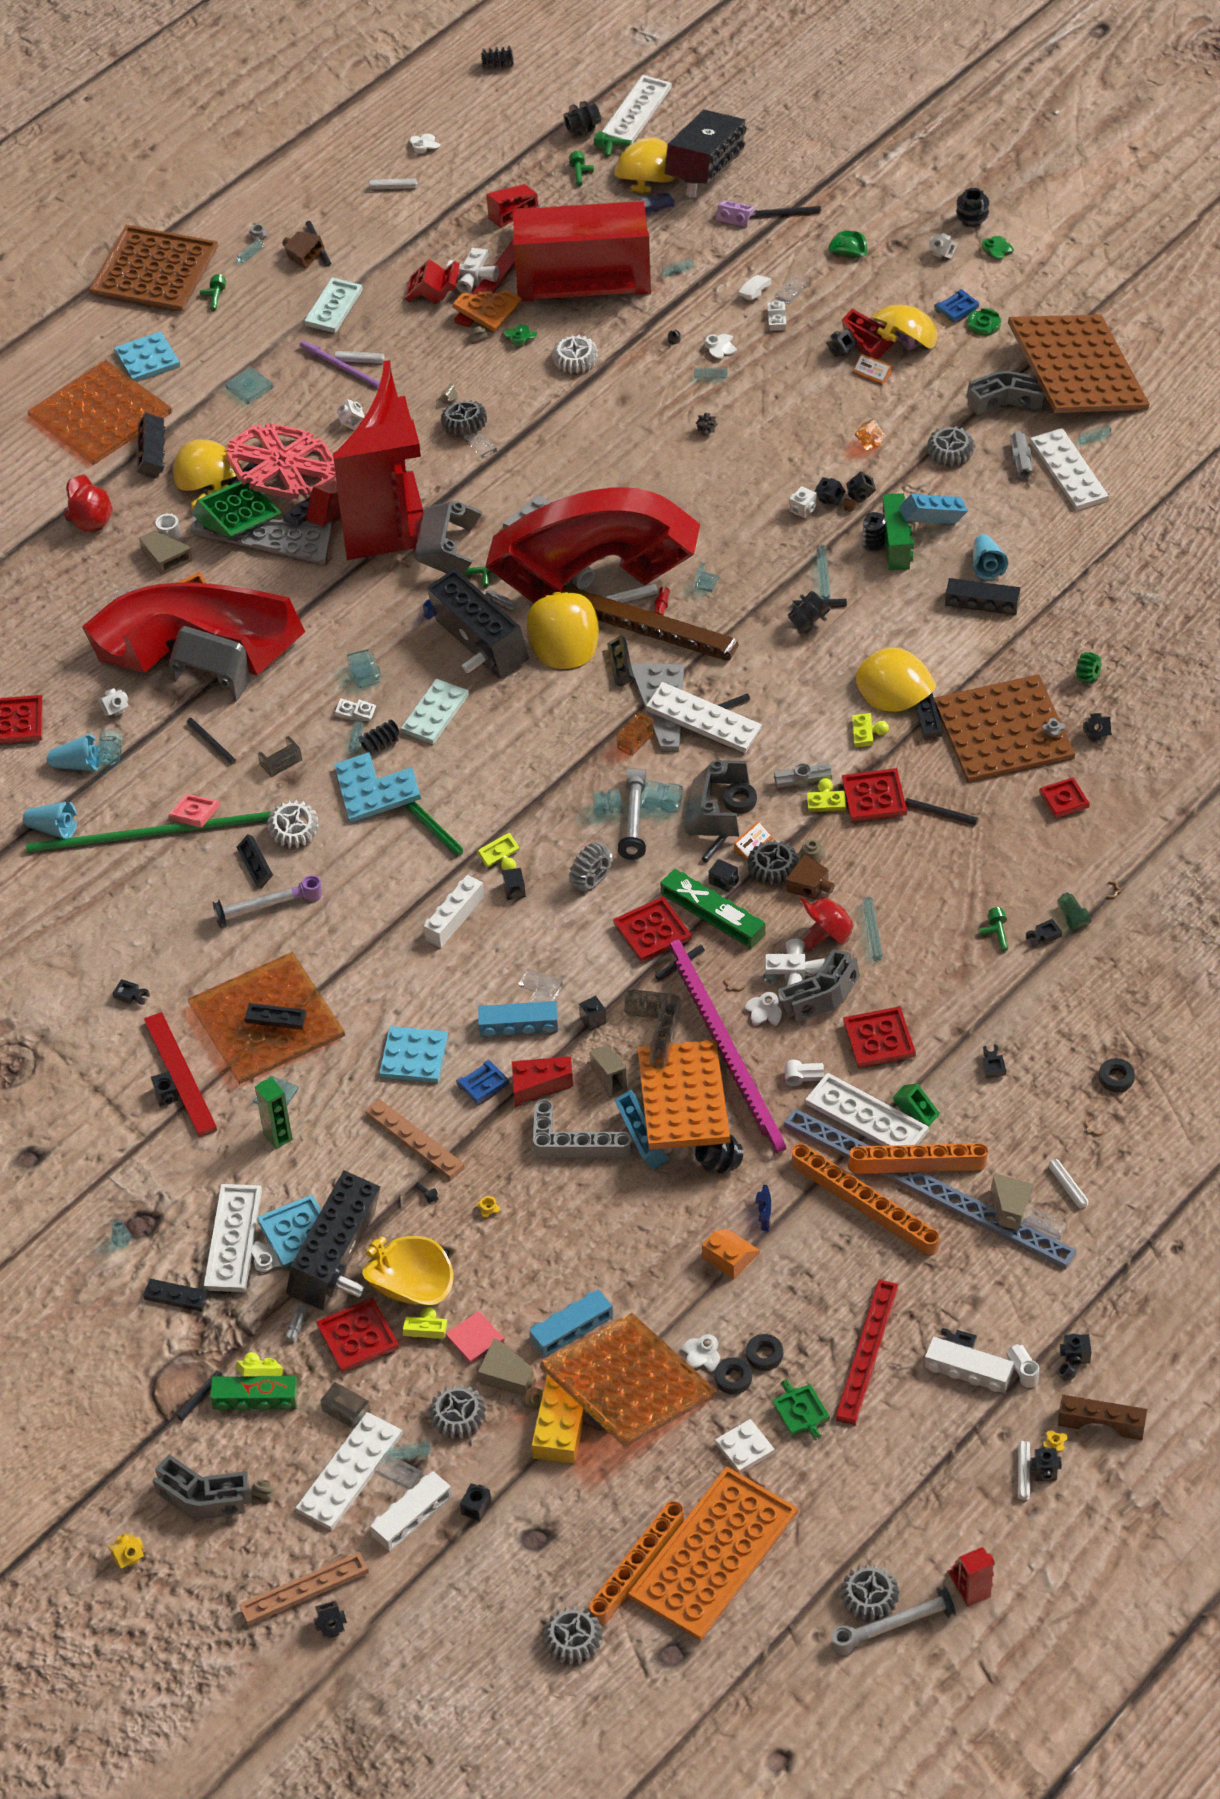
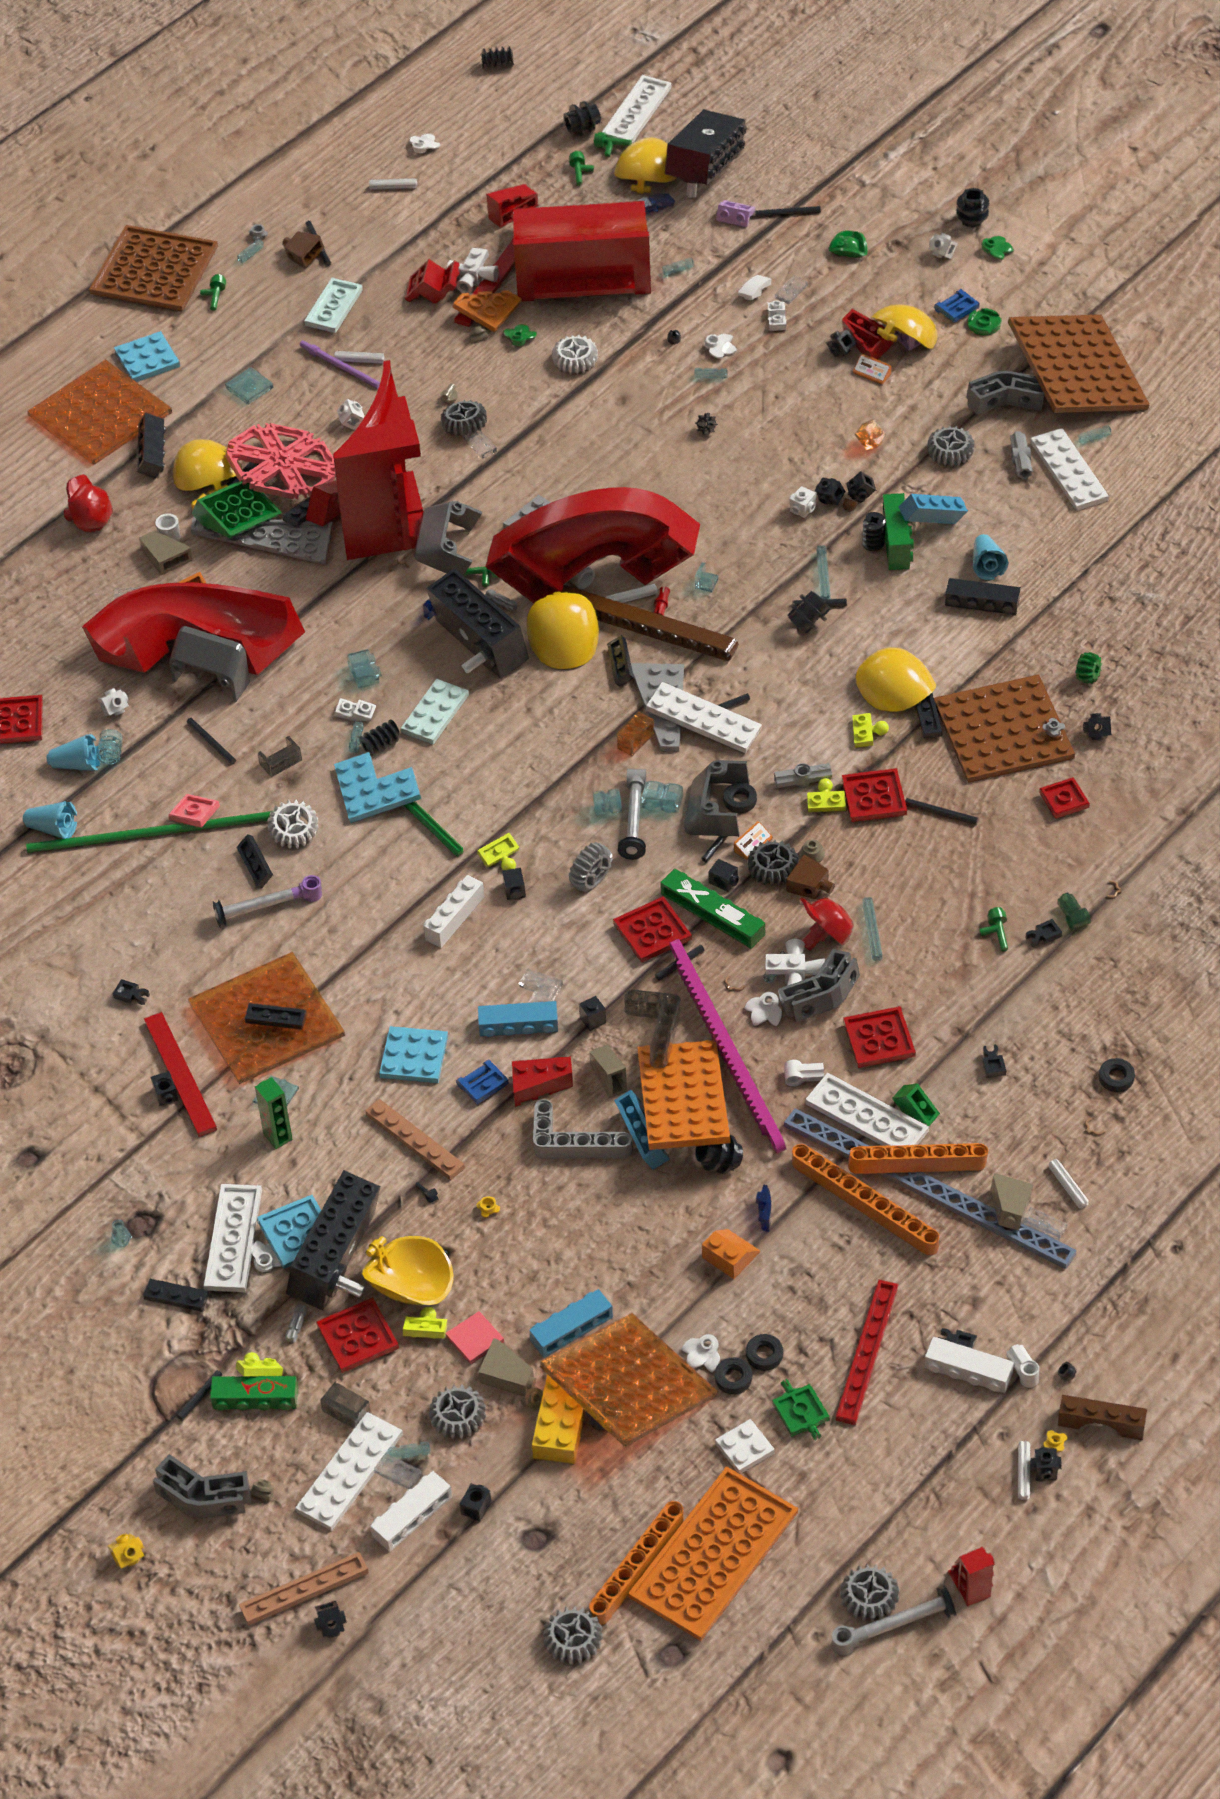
(1076, 1349): black brick -> none

